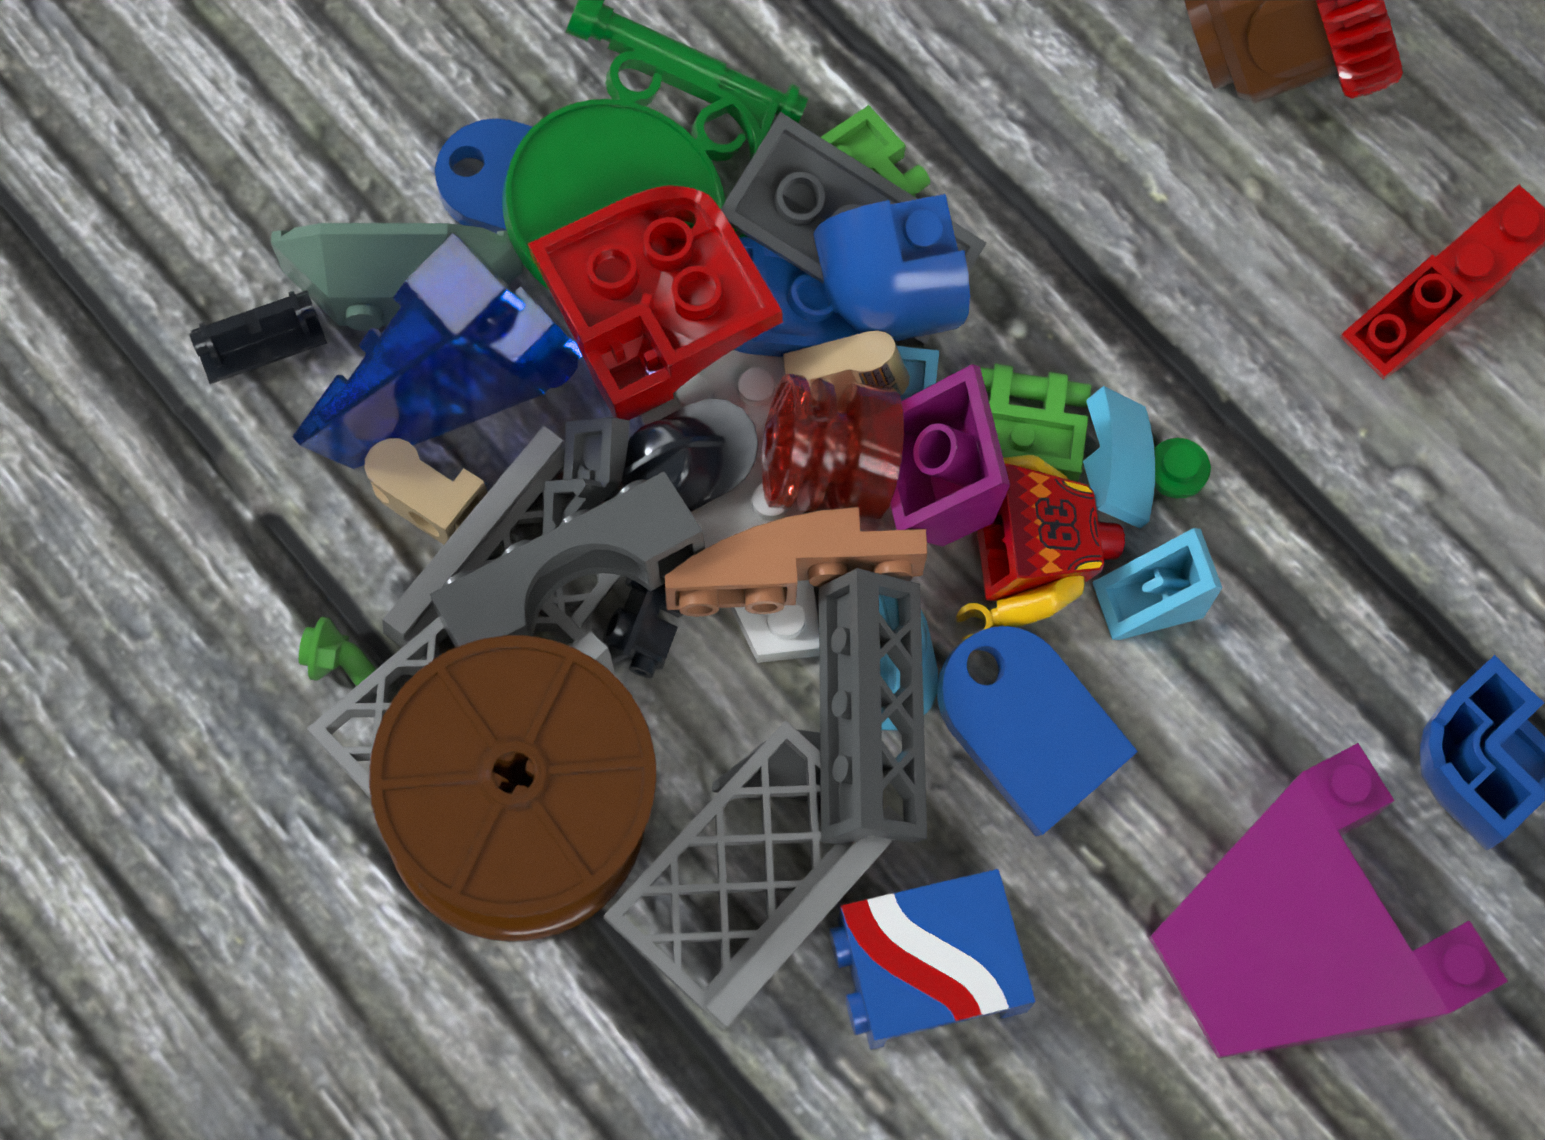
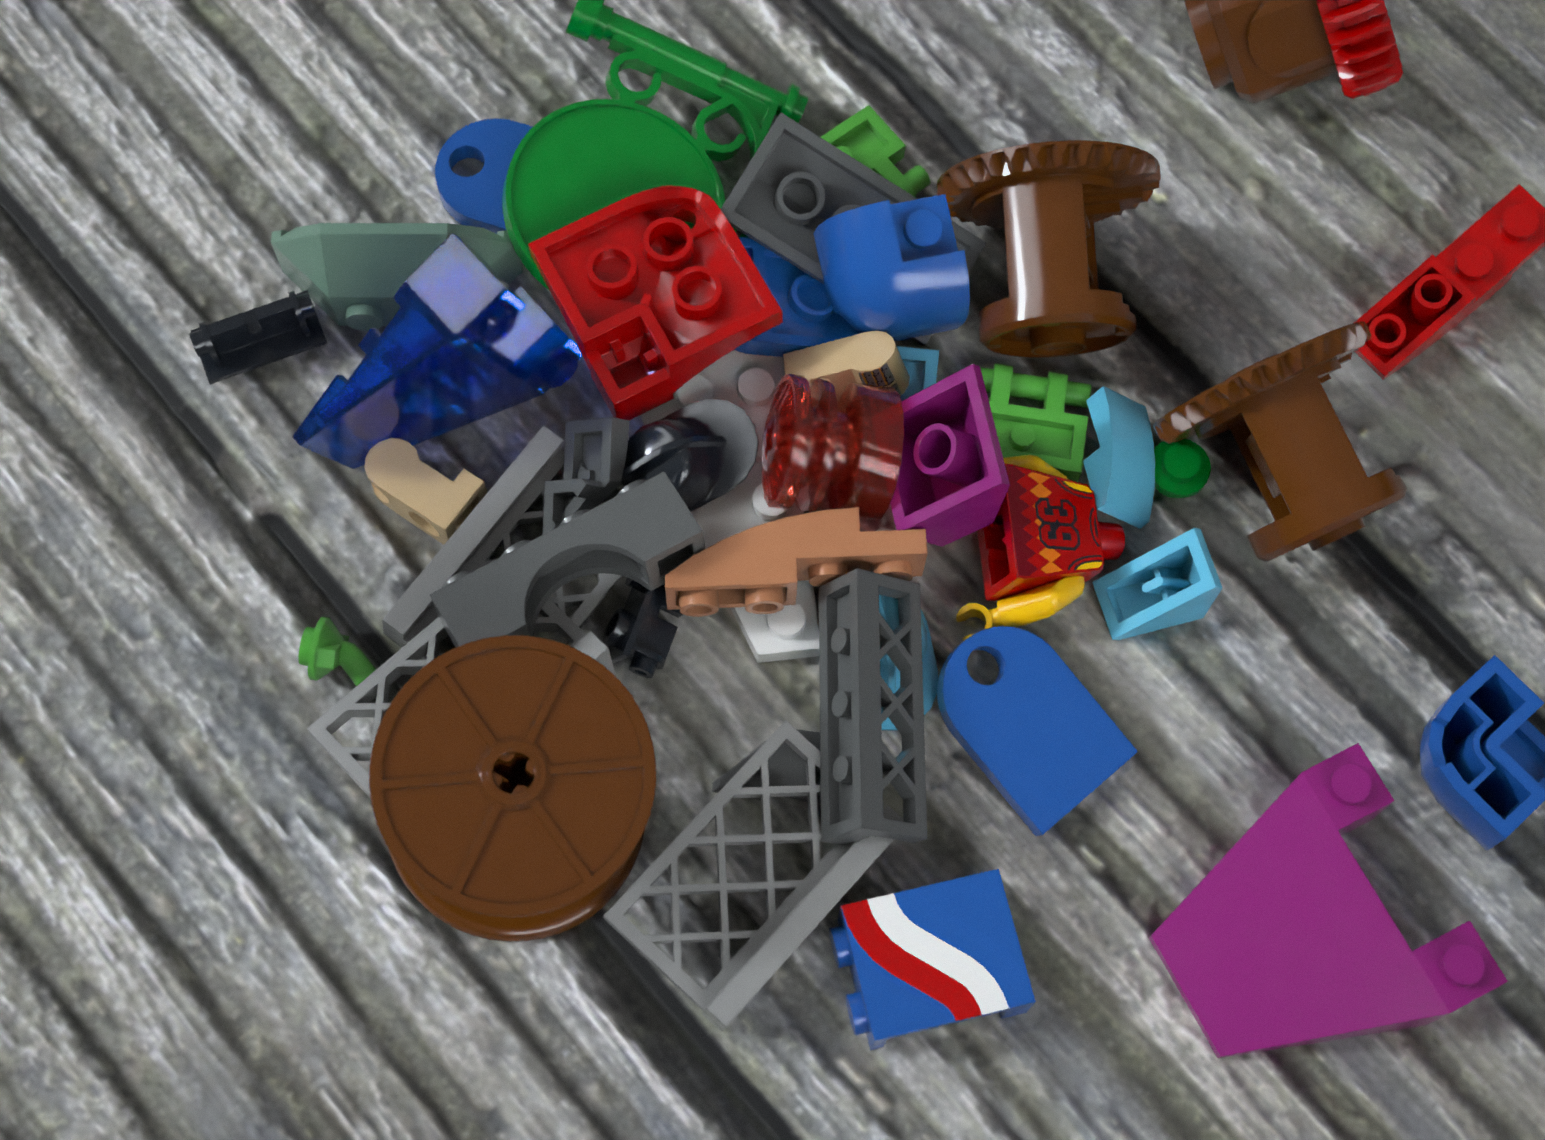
(1048, 207): none -> reddish brown piece
(1292, 443): none -> reddish brown piece

